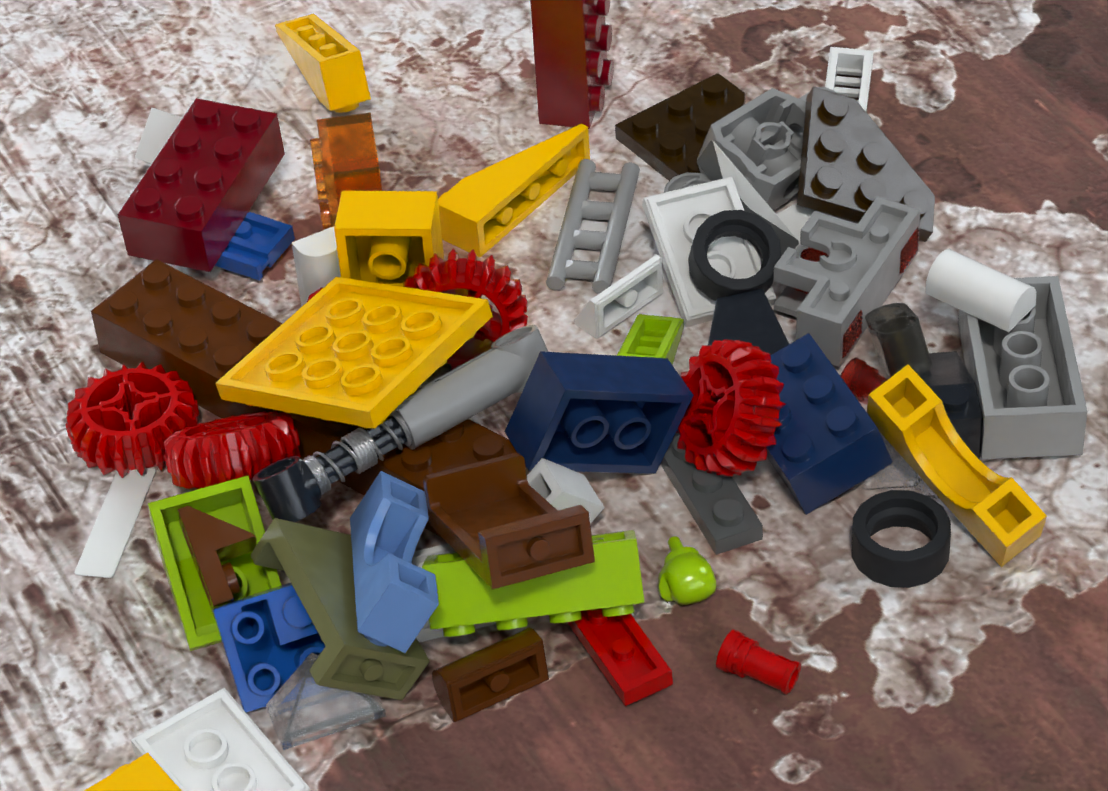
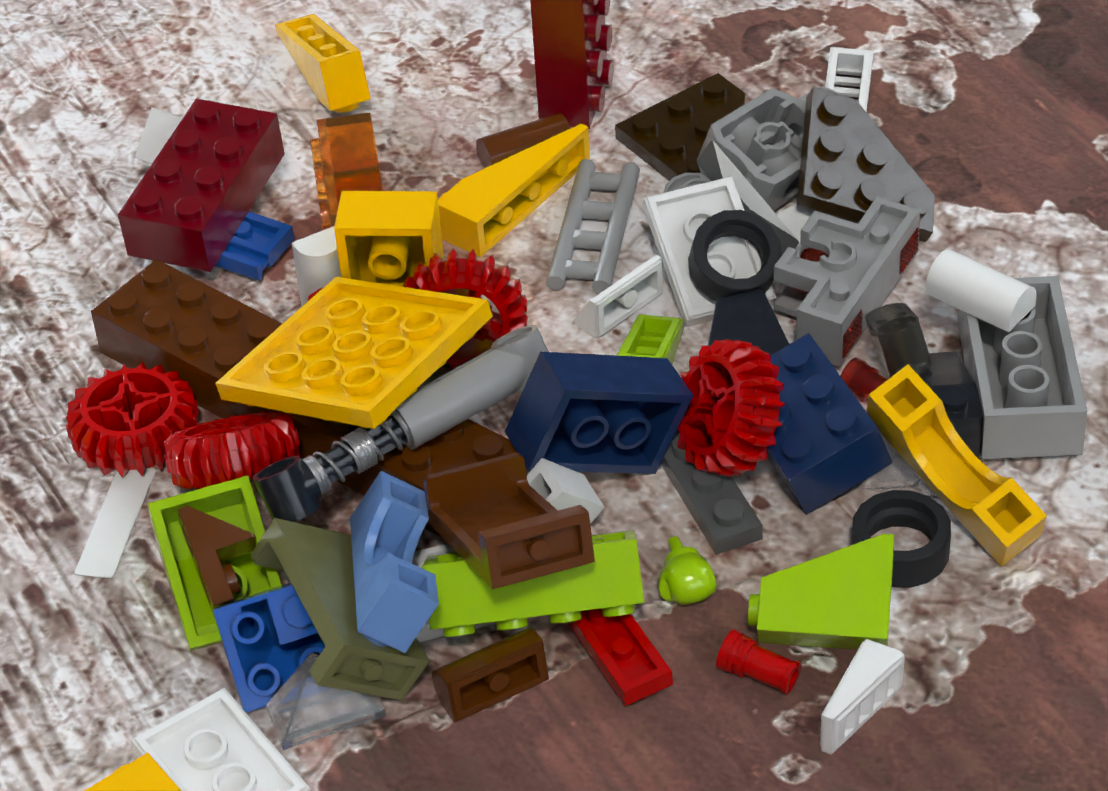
(516, 139): none -> reddish brown brick
(828, 599): none -> lime slope
(864, 688): none -> white slope

